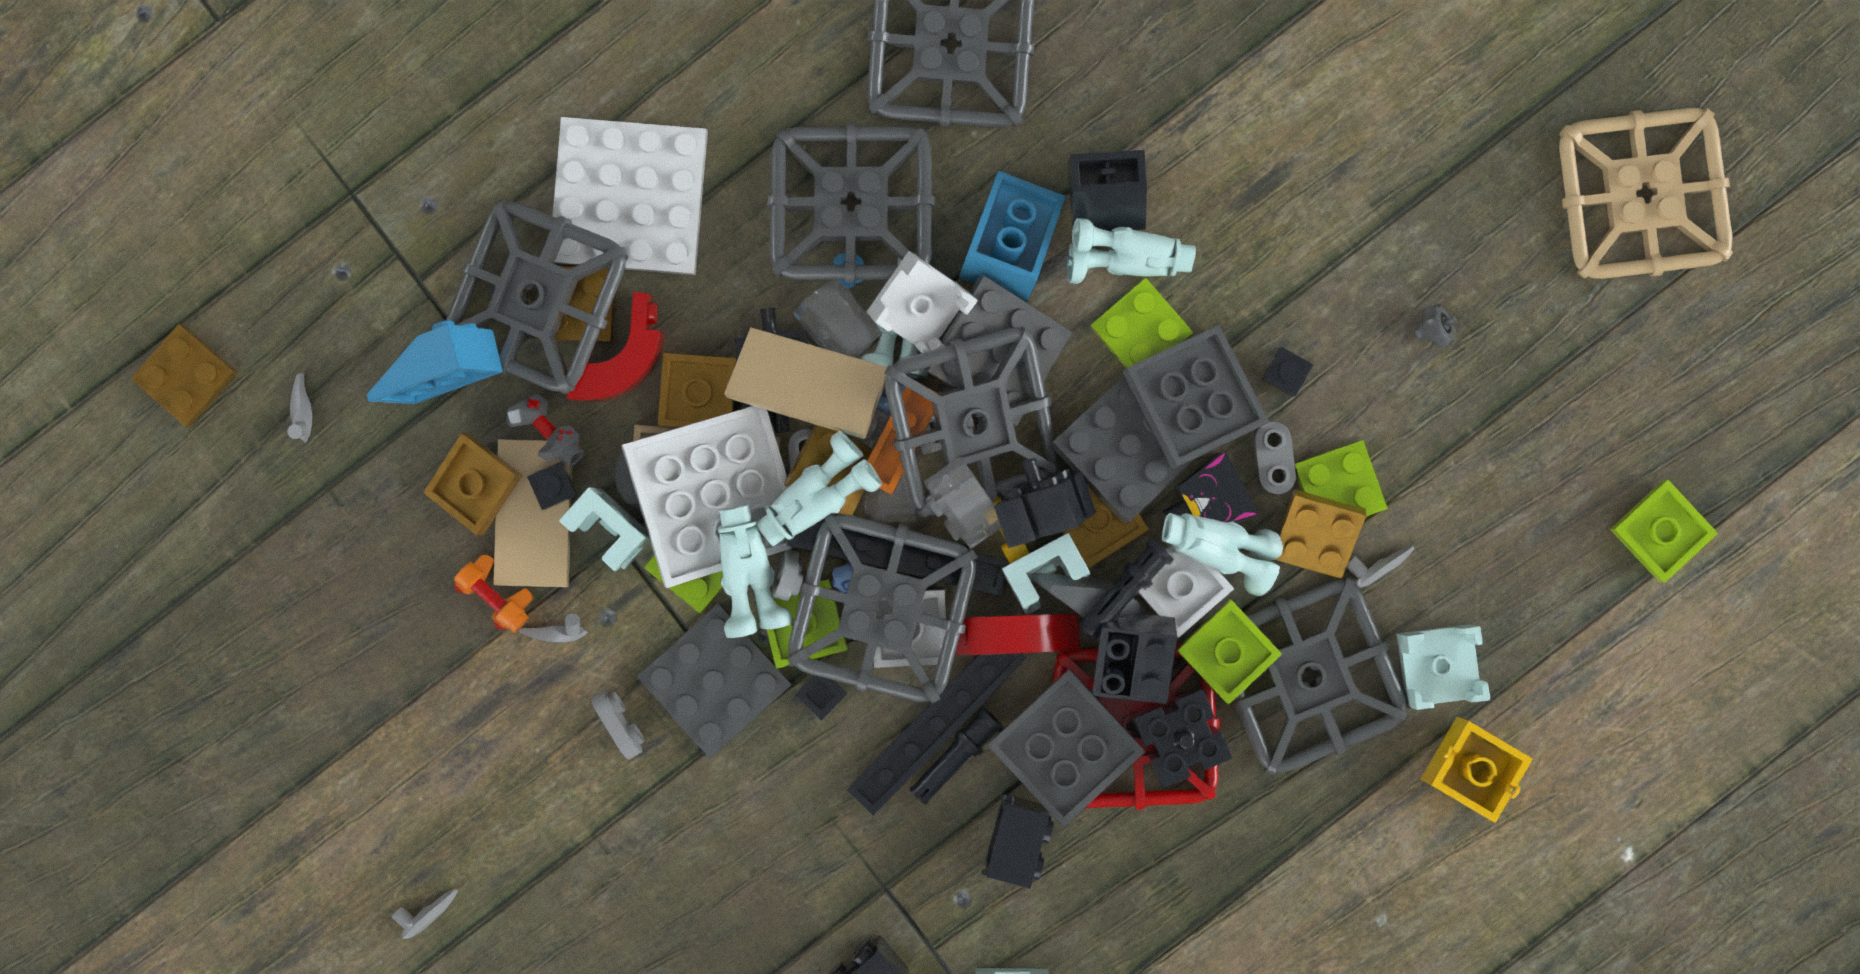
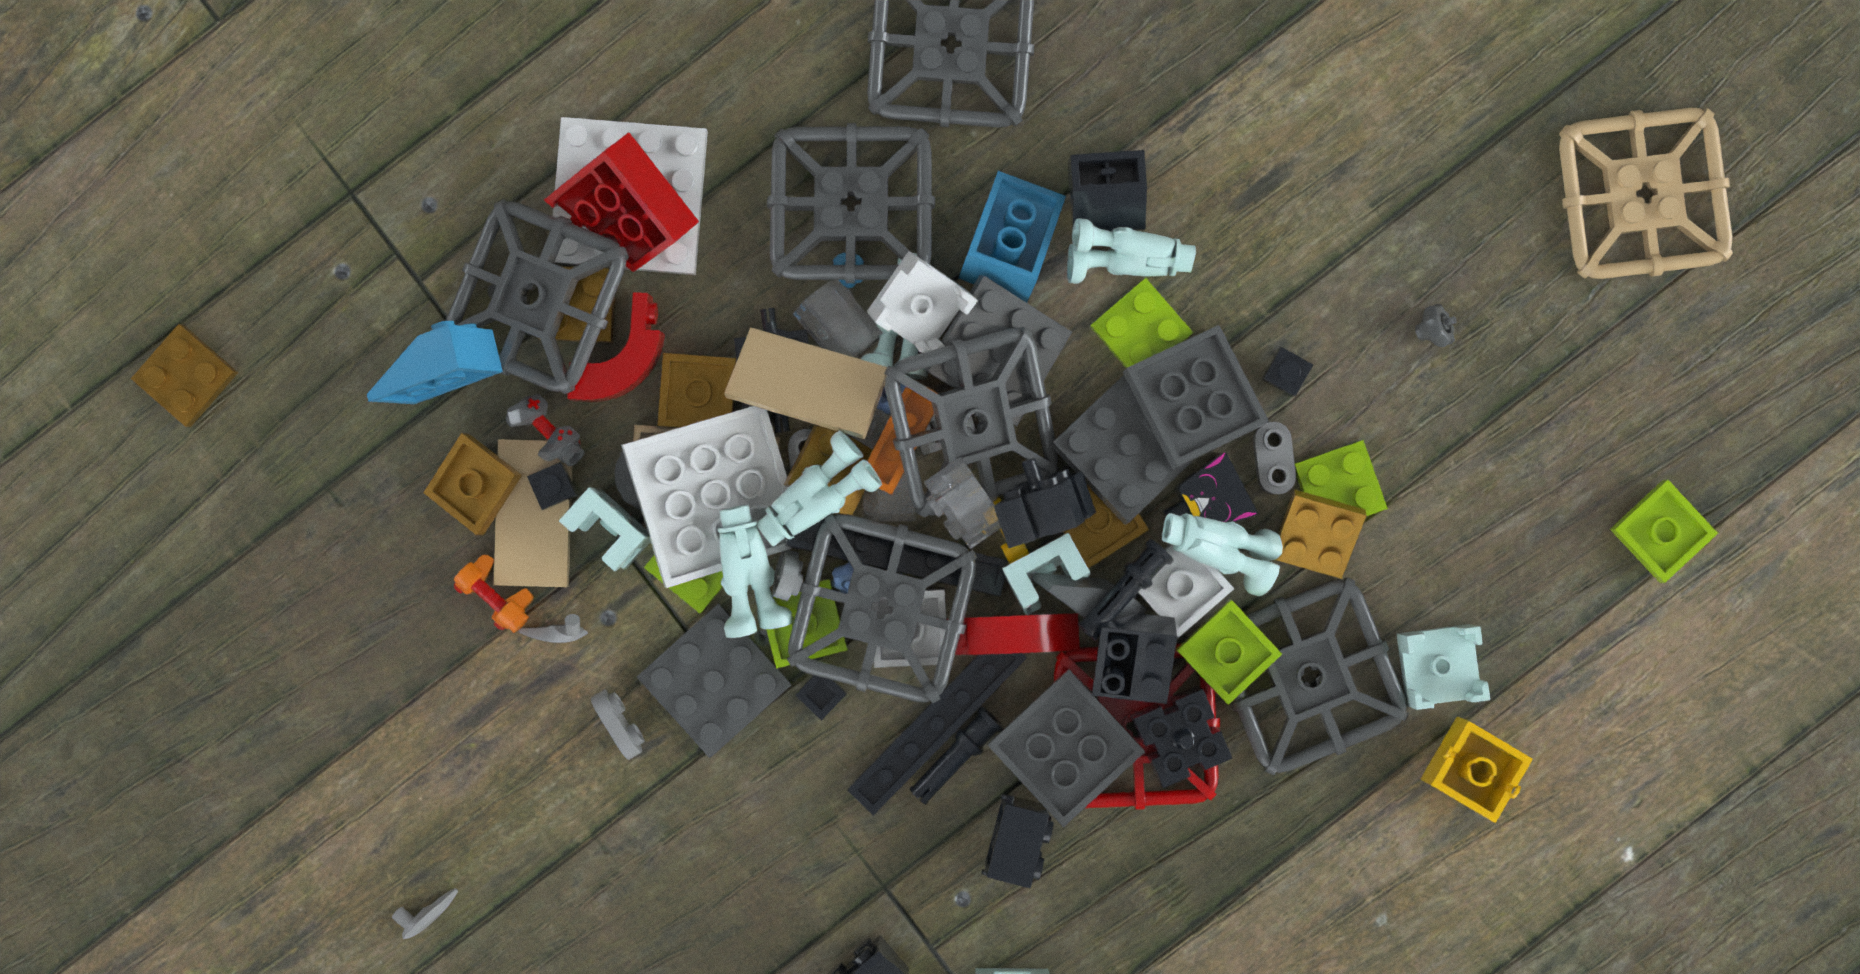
(300, 411): light grey bar -> none
(626, 201): none -> red wedge
(1383, 566): light grey bar -> none

